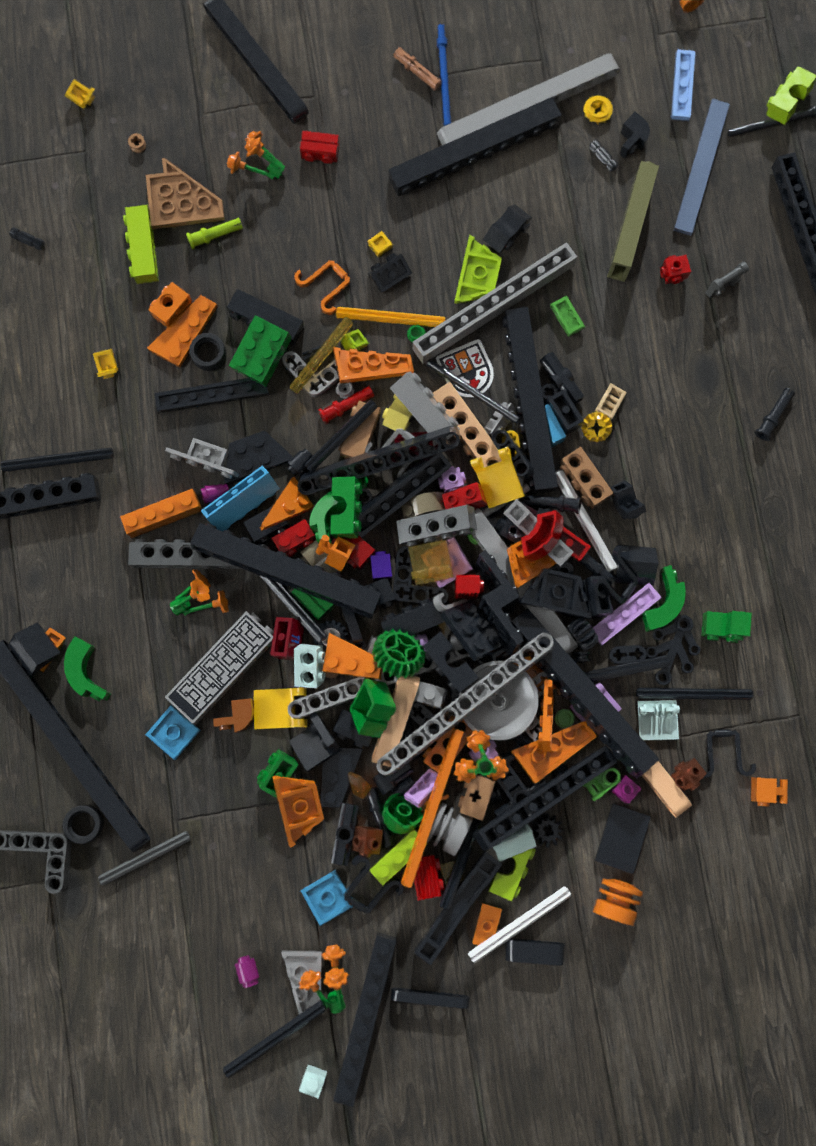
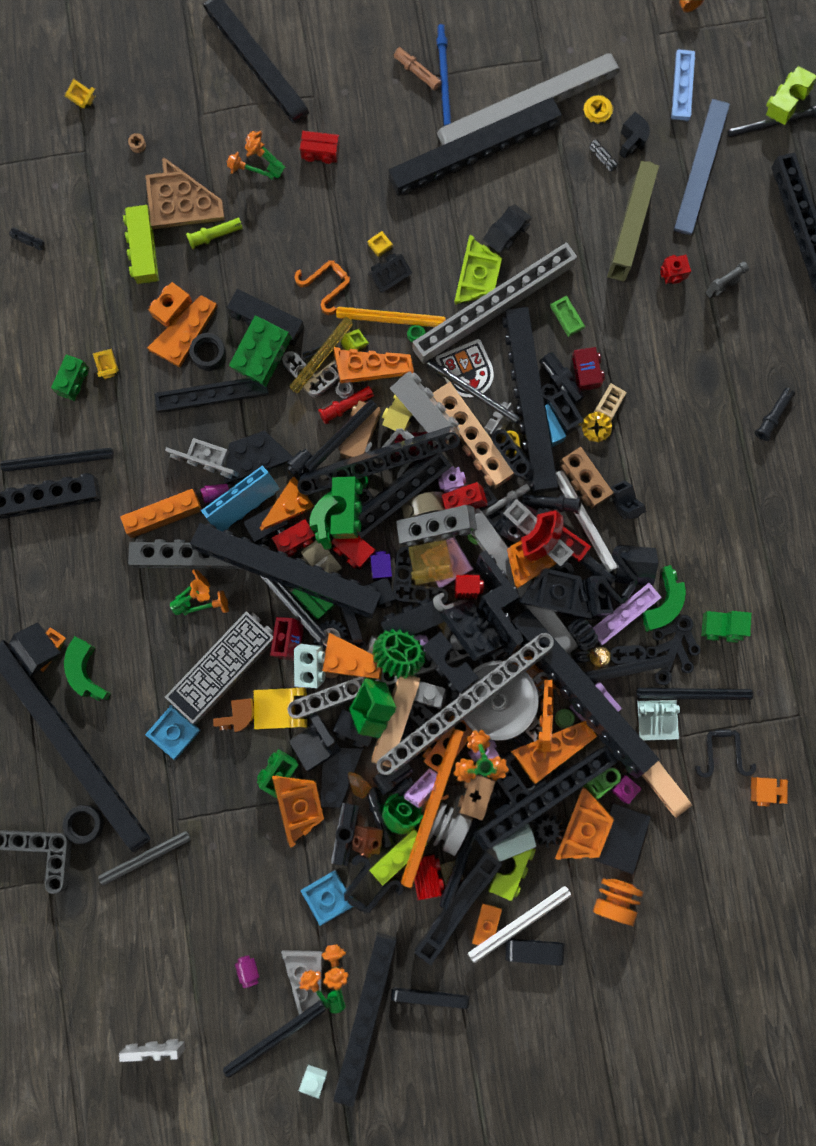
(70, 377): none -> green brick
(157, 1051): none -> light grey wing
(337, 553): orange brick -> none
(498, 480): yellow flag -> none
(586, 829): none -> orange wing
(587, 368): none -> dark red brick
(600, 656): none -> clear yellow tile
(688, 774): copper brick -> none

